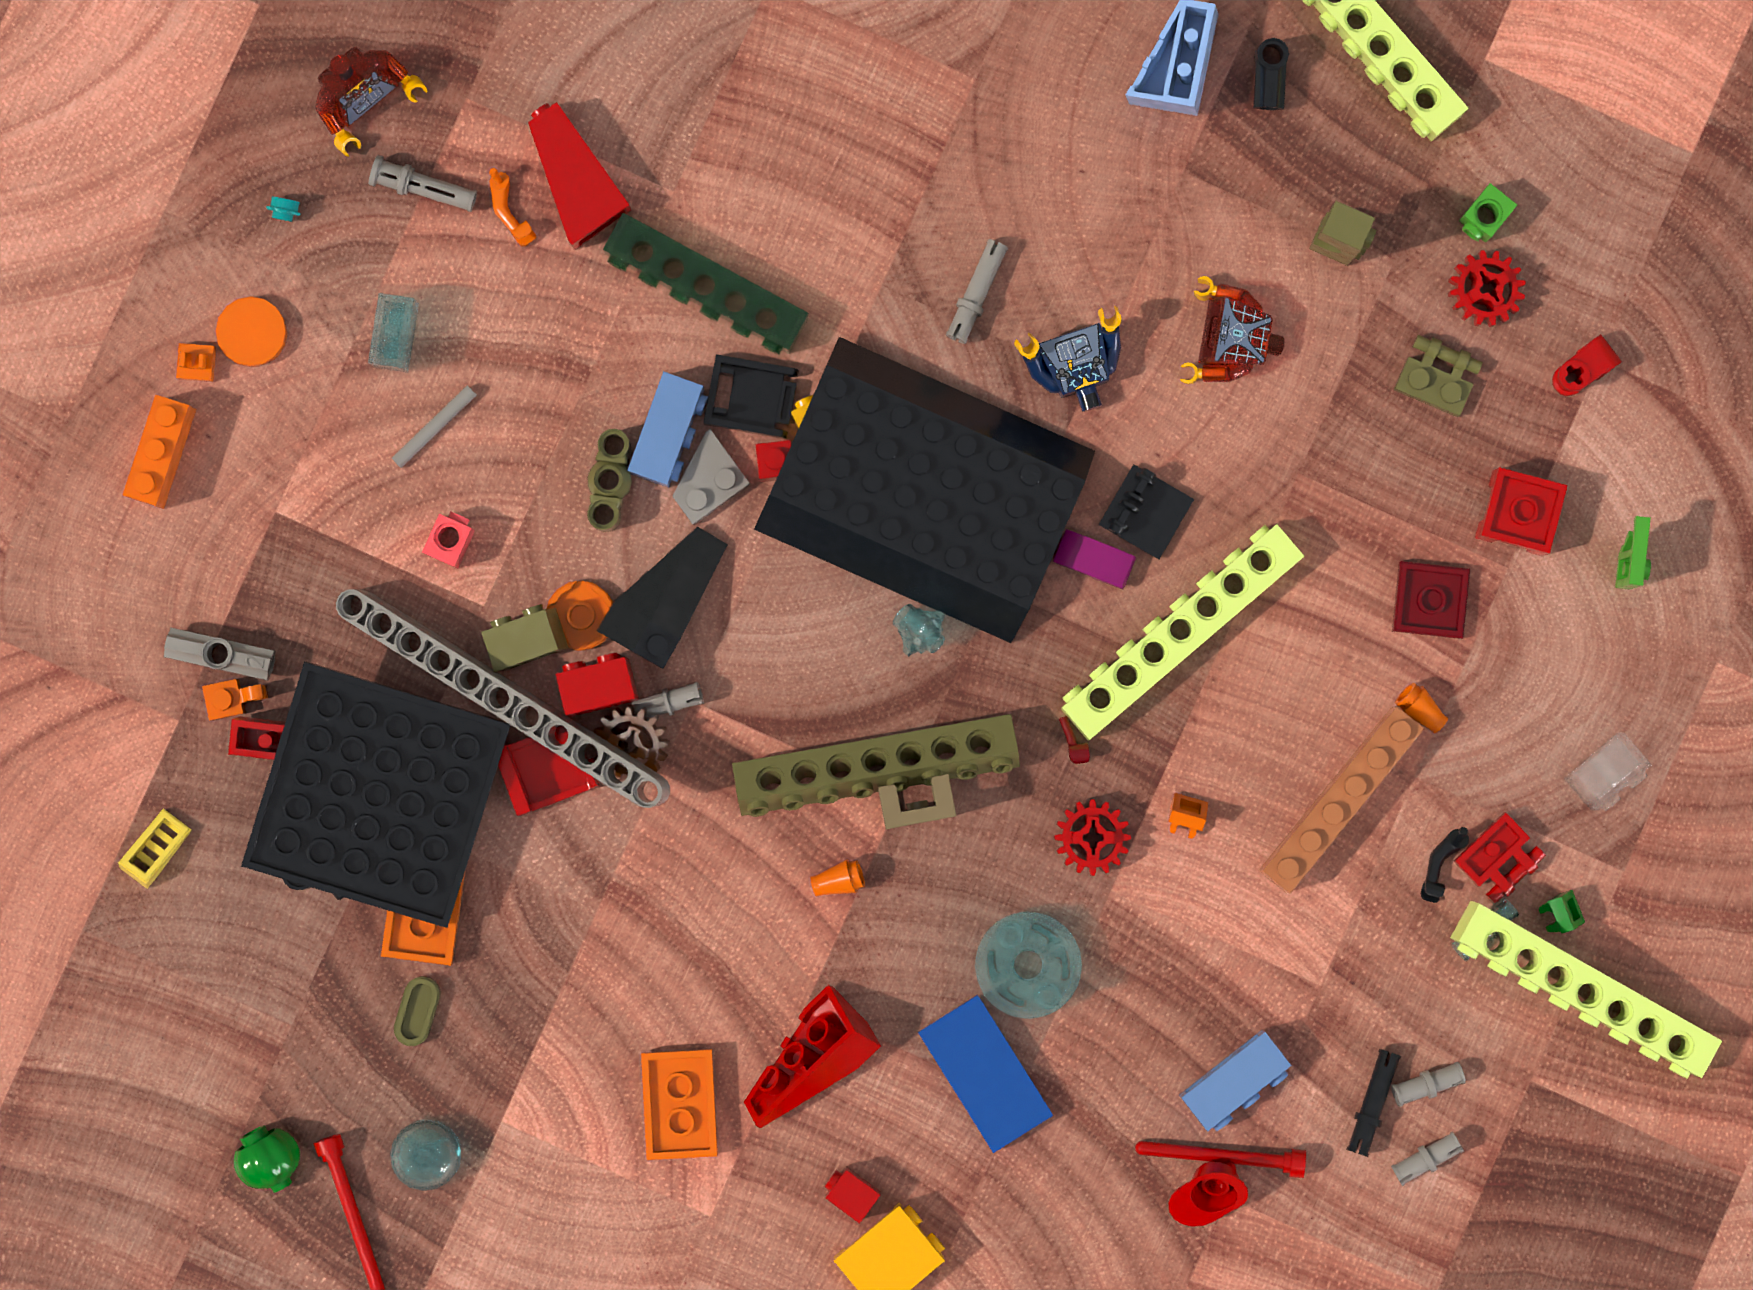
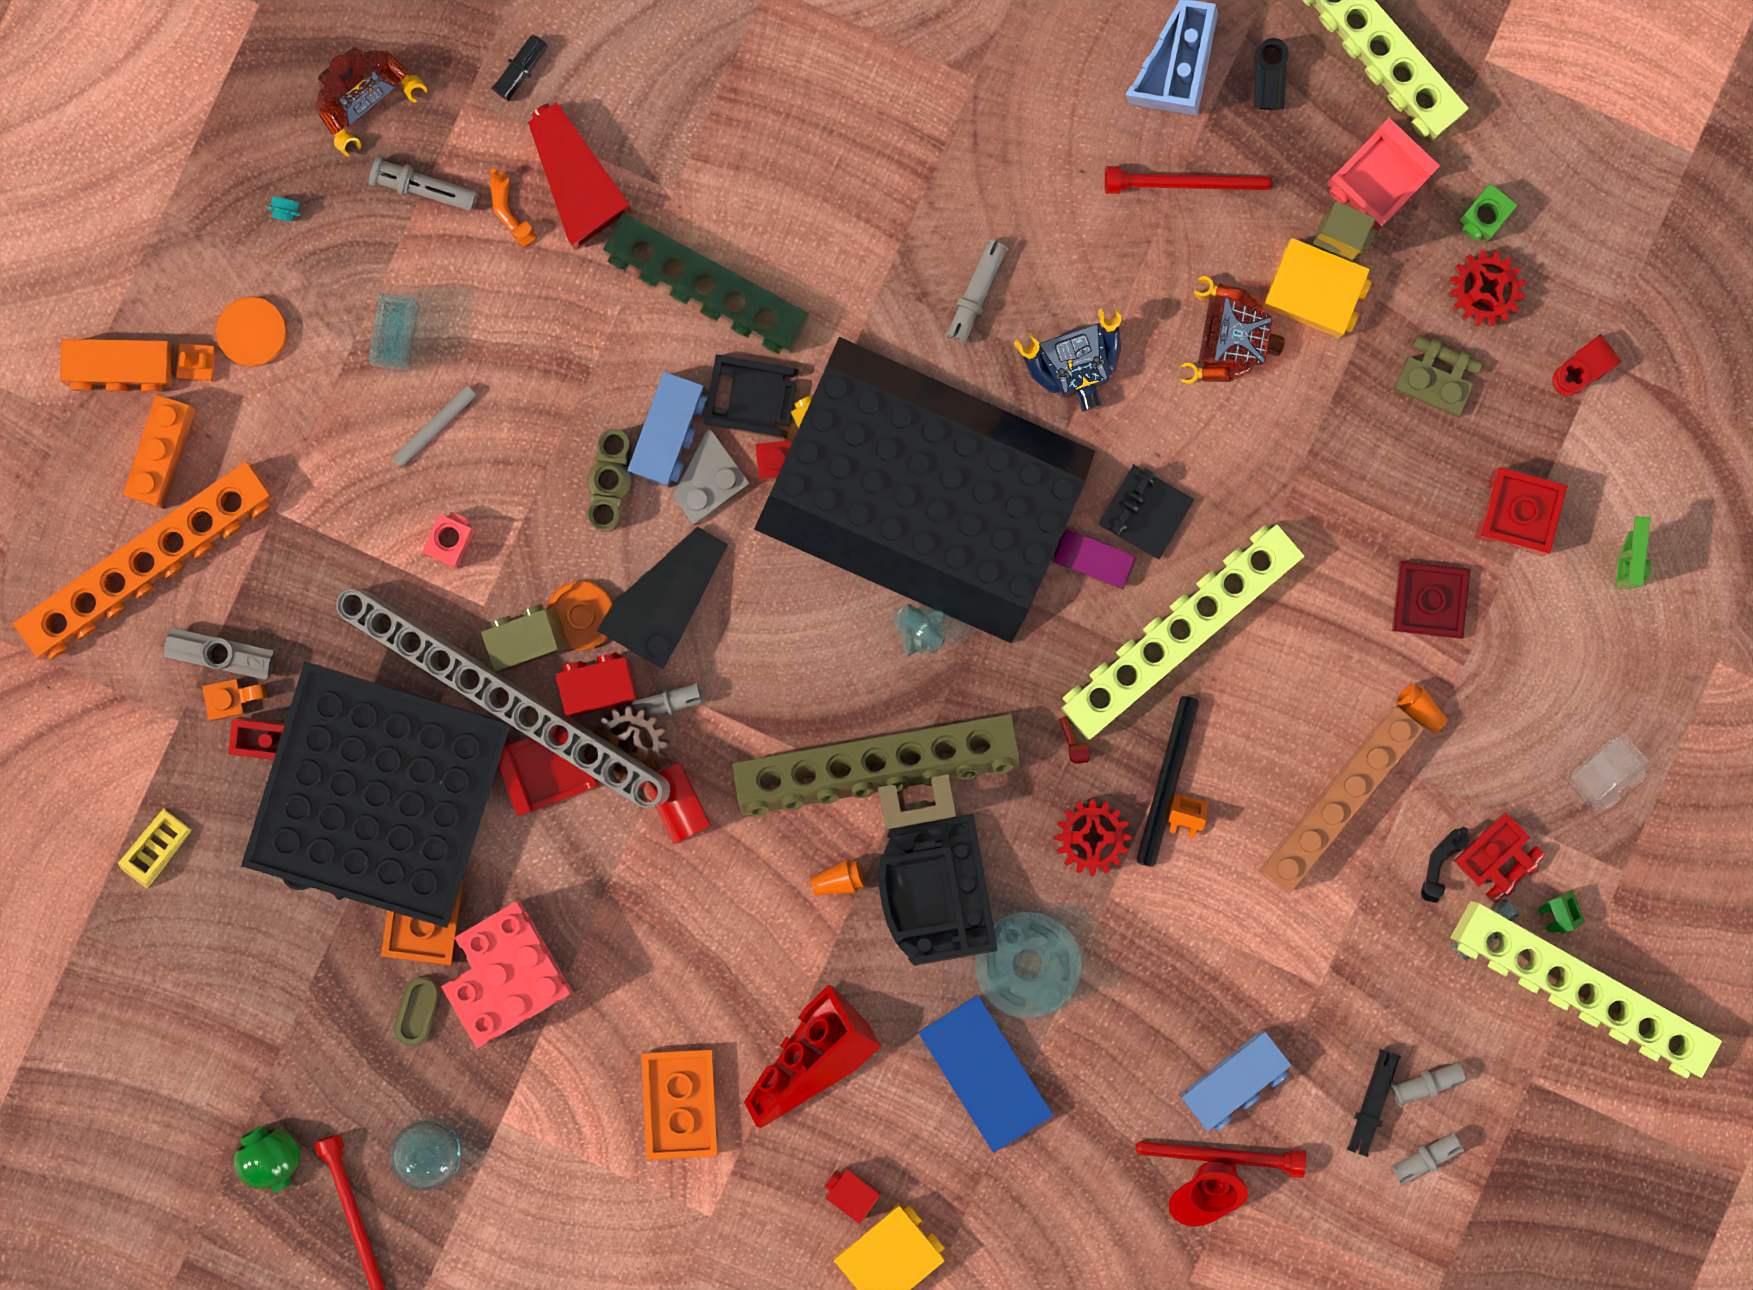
(37, 623): none -> orange brick
(116, 364): none -> orange brick
(509, 976): none -> coral piece
(520, 67): none -> black axle
(682, 810): none -> red brick
(936, 891): none -> black slope
(1118, 180): none -> red piece
(1167, 781): none -> black axle
(1317, 288): none -> yellow brick
(1383, 174): none -> coral panel

